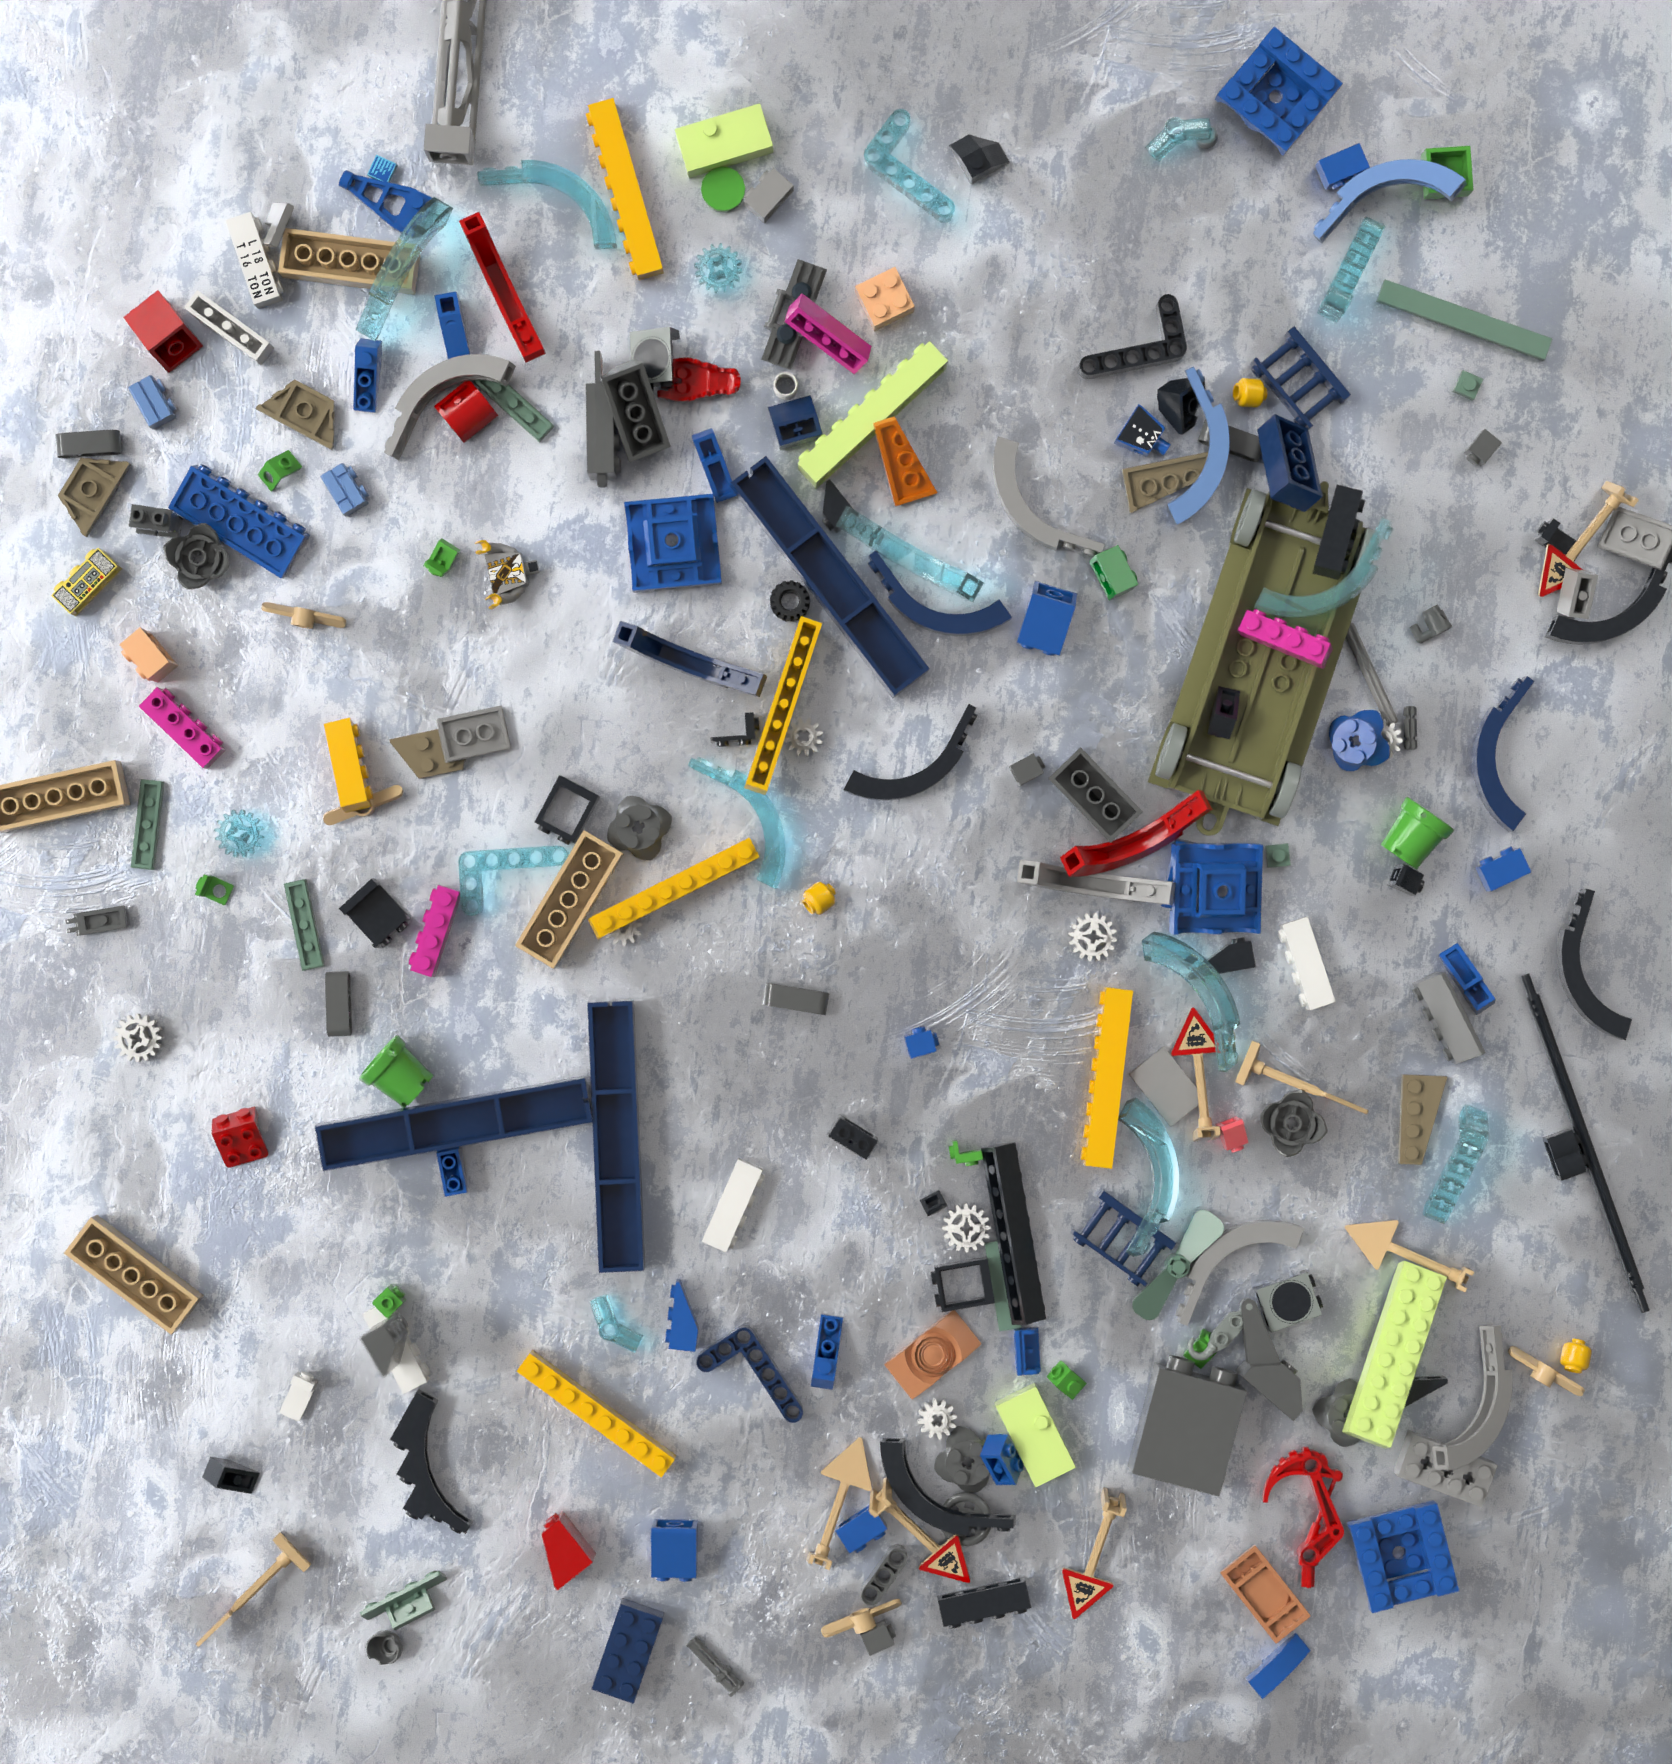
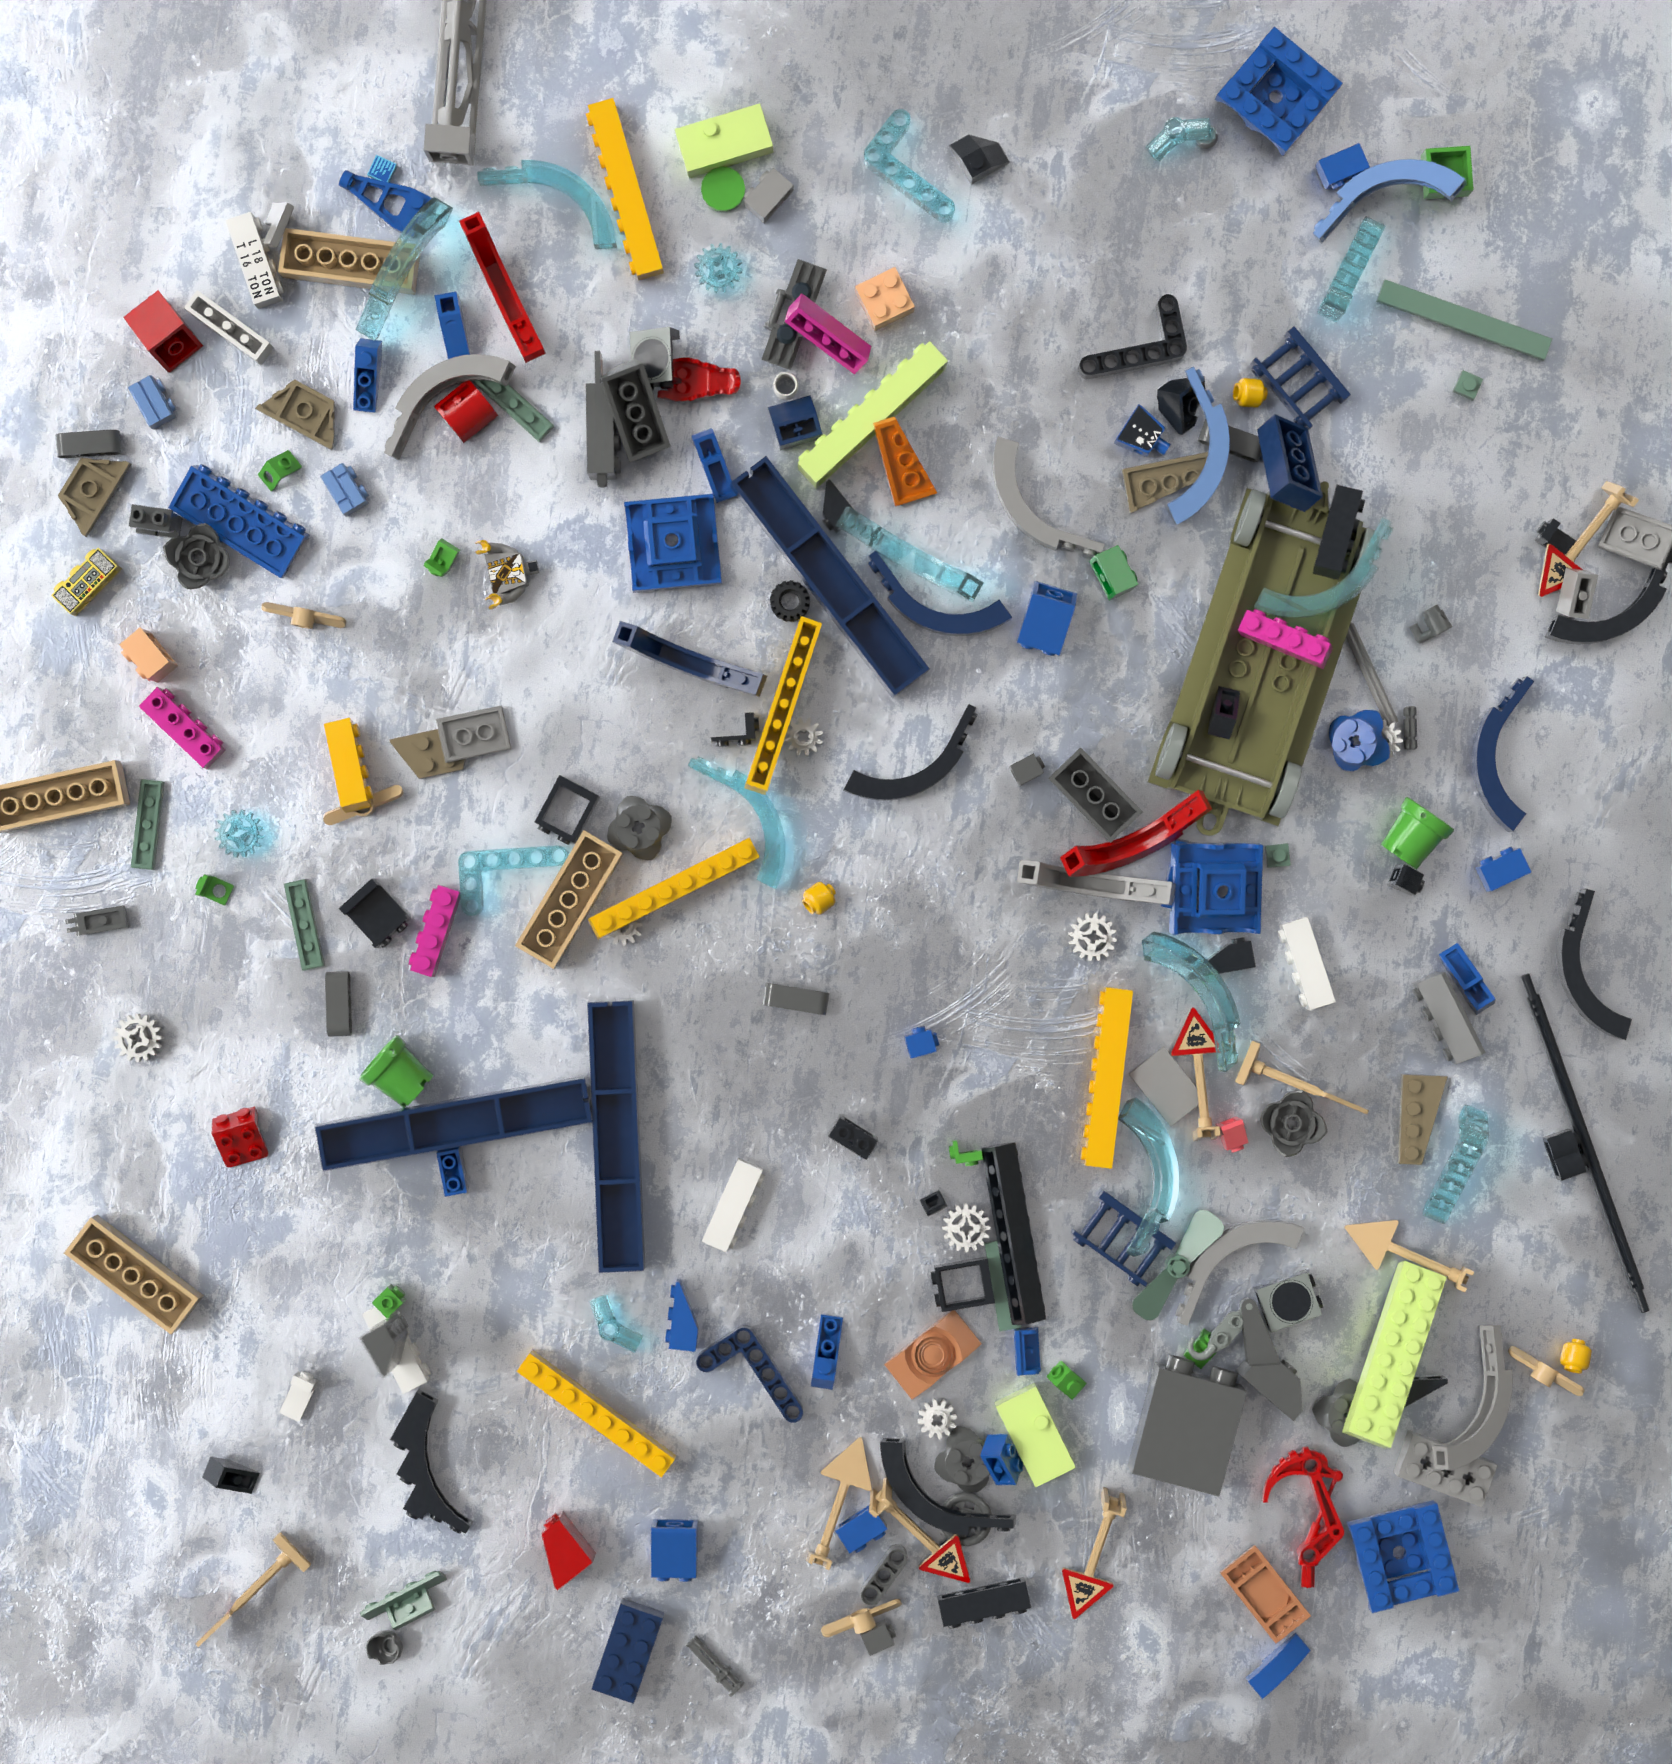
(1482, 448): dark grey brick -> none

